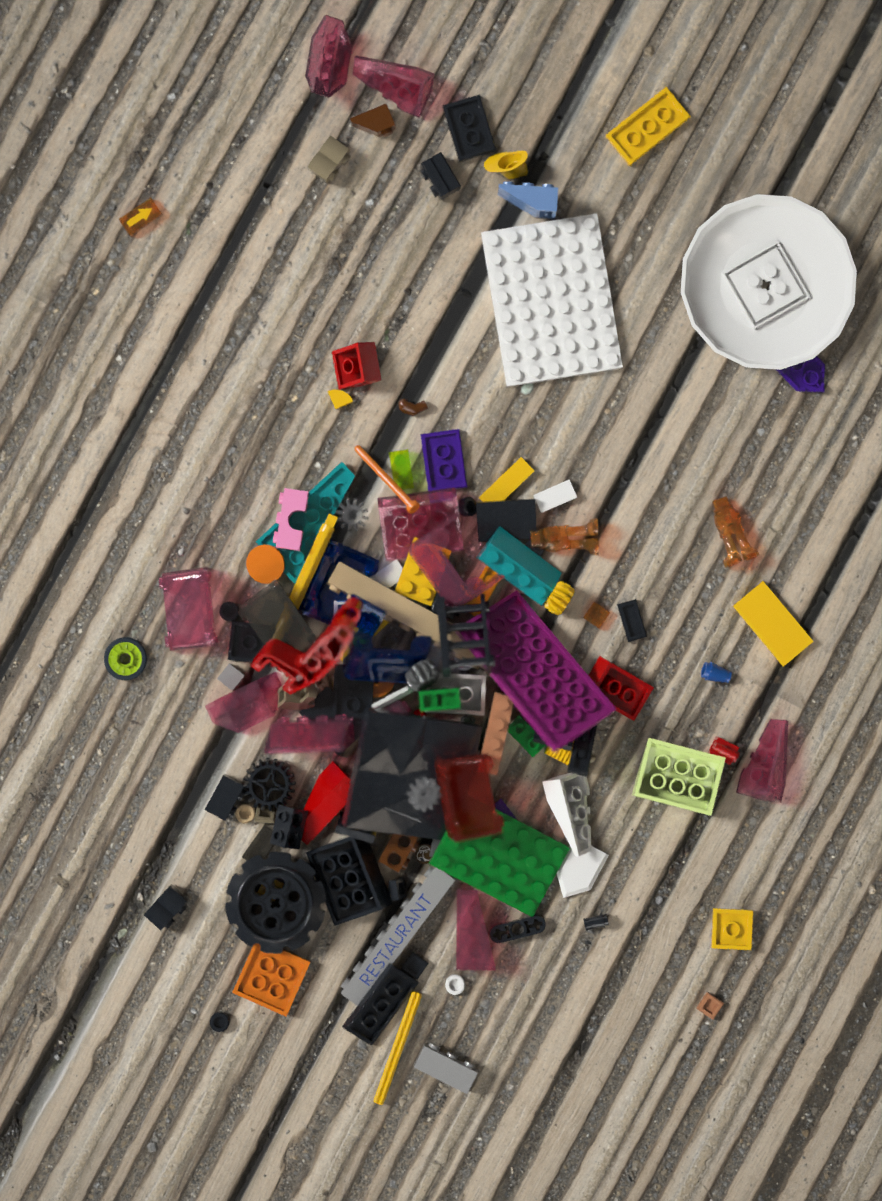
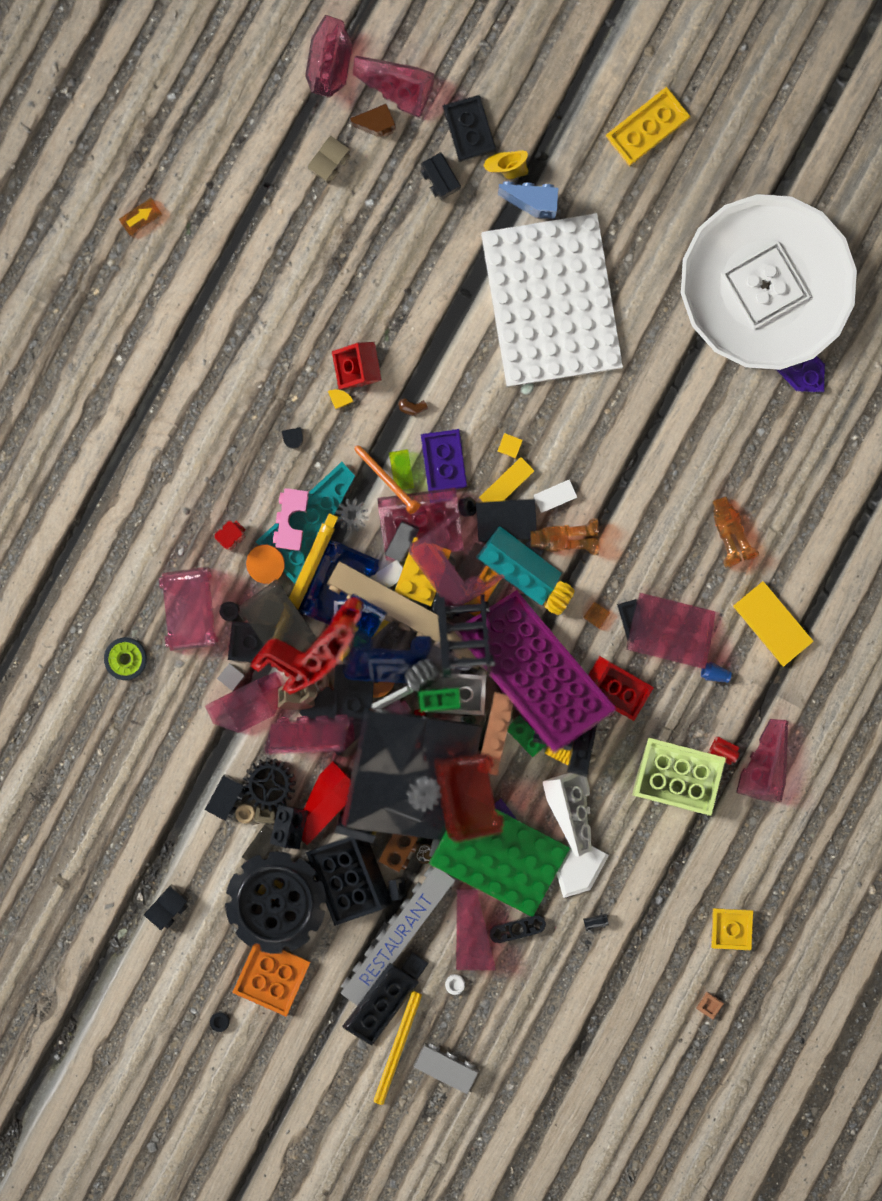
(230, 535): none -> red brick
(293, 437): none -> black tile
(401, 541): none -> tile
(471, 565): none -> clear smoke tile
(509, 445): none -> yellow tile
(671, 631): none -> clear pink slope

